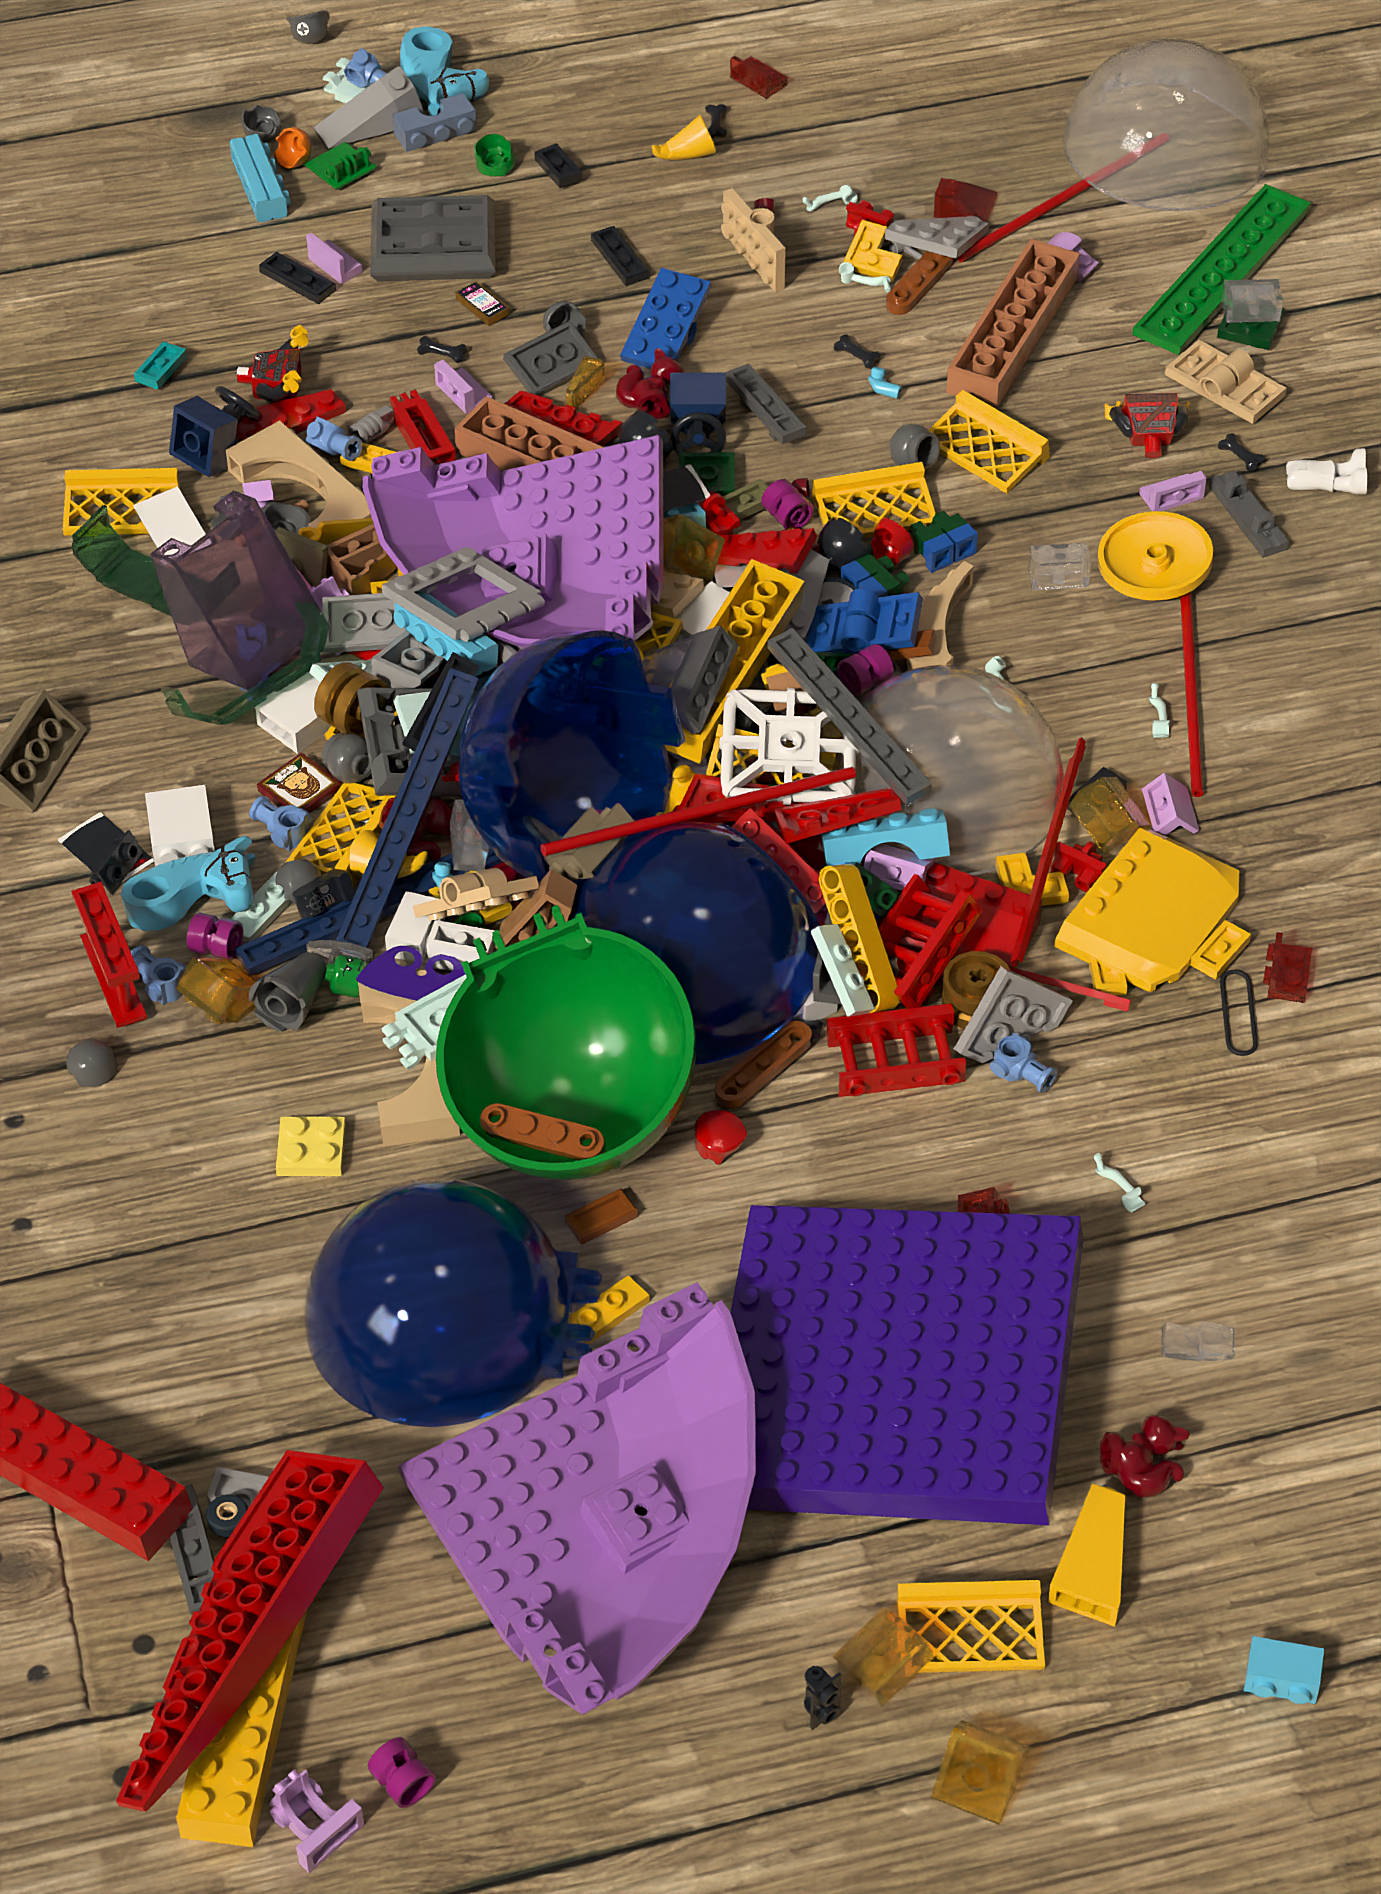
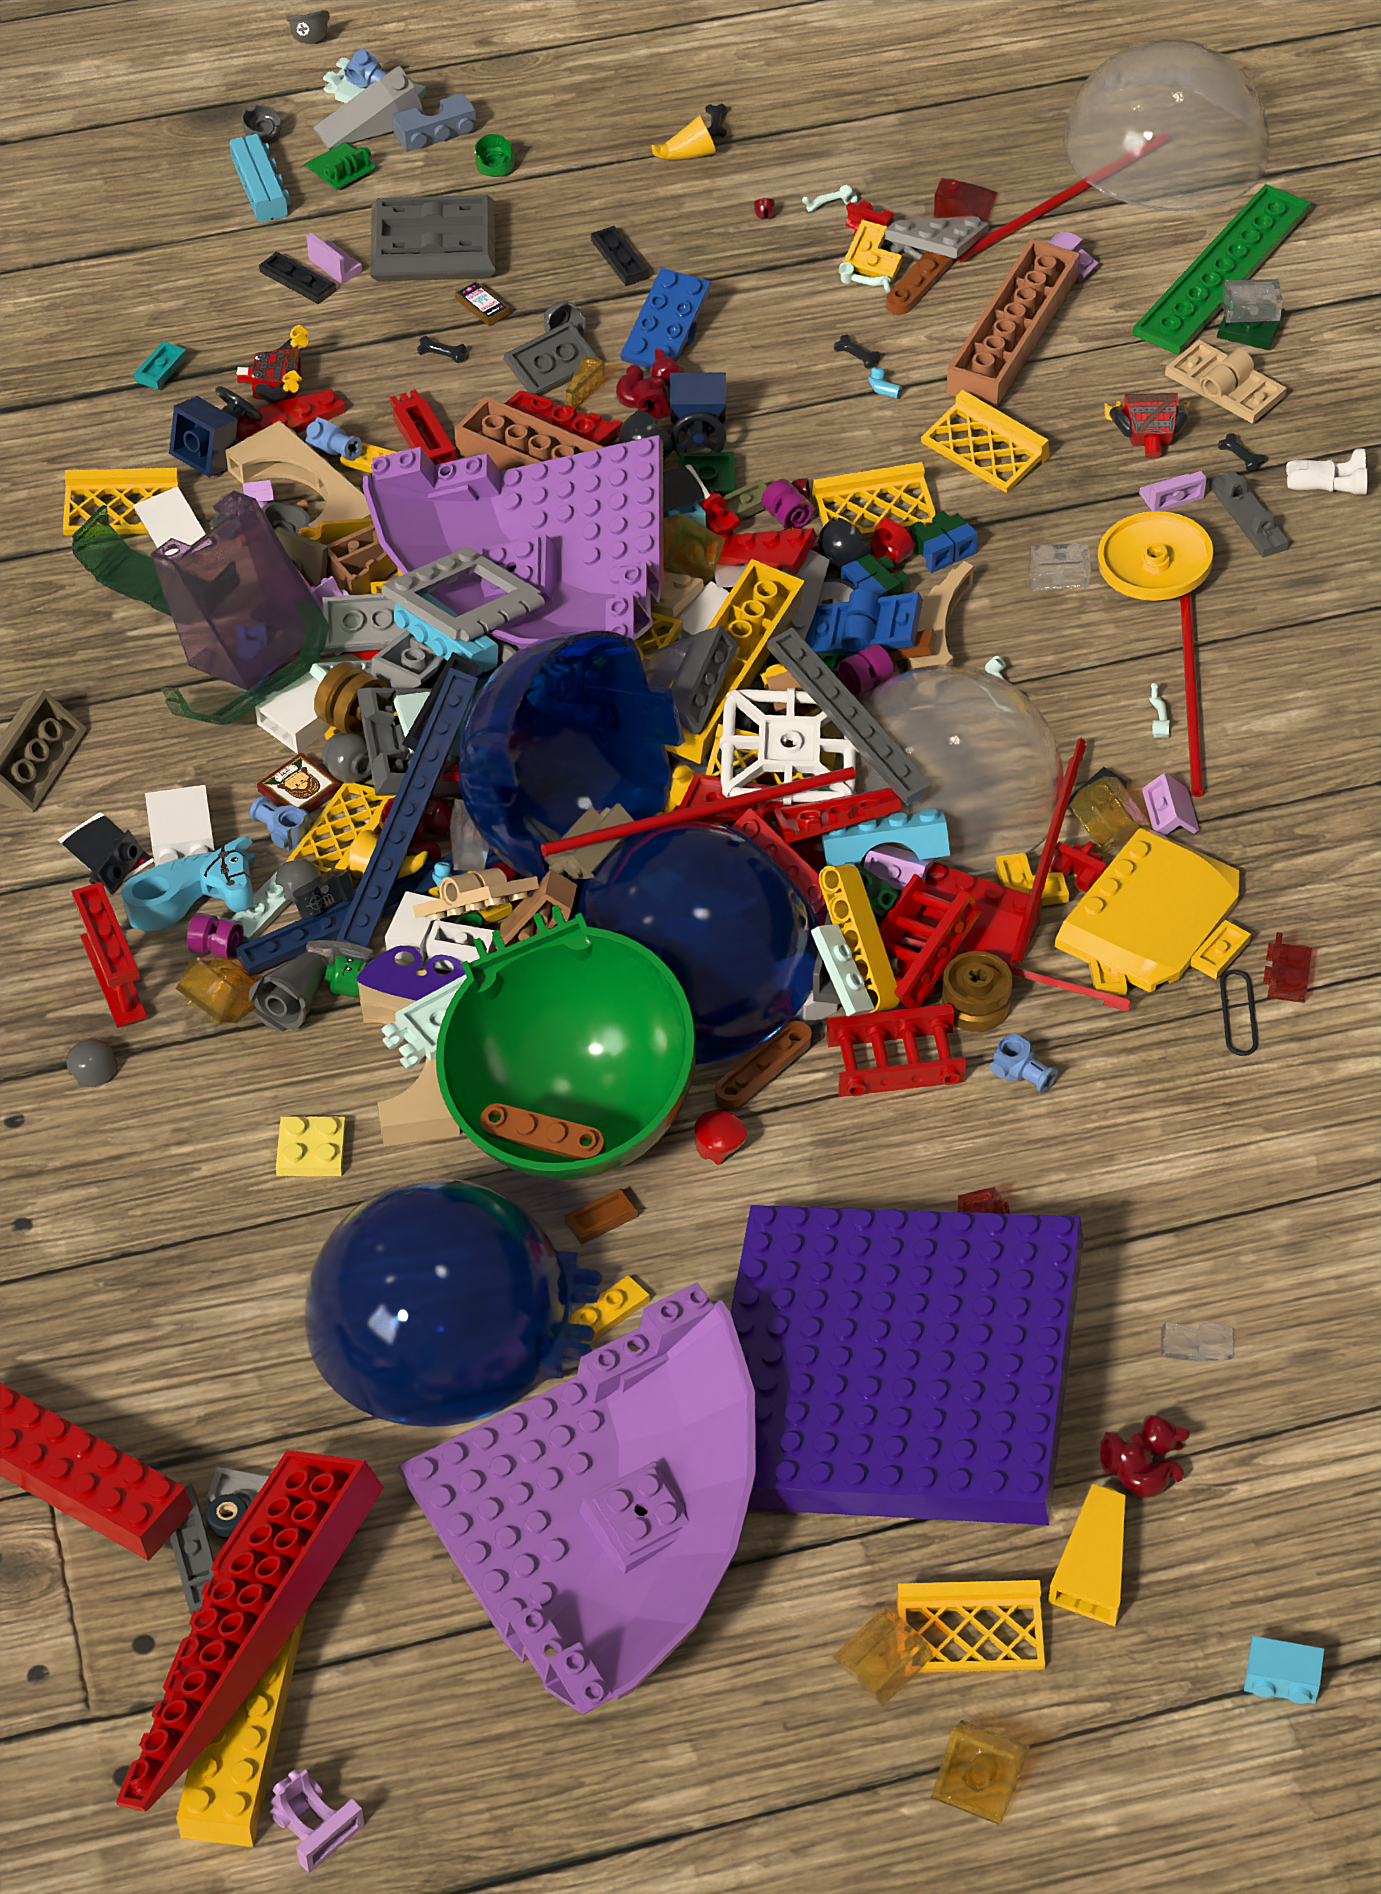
(159, 975): medium blue connector -> none
(293, 148): orange hair -> none
(372, 424): light grey hinge -> none
(401, 1772): magenta wheel -> none
(427, 63): medium azure animal -> none
(459, 386): lavender panel -> none
(558, 165): black plate -> none
(754, 238): tan plate -> none
(757, 76): clear red bracket -> none
(765, 404): dark grey hinge -> none
(822, 1696): black hinge -> none
(913, 445): dark grey piece -> none
(1011, 1007): light grey plate -> none
(1131, 1199): light aqua piece -> none

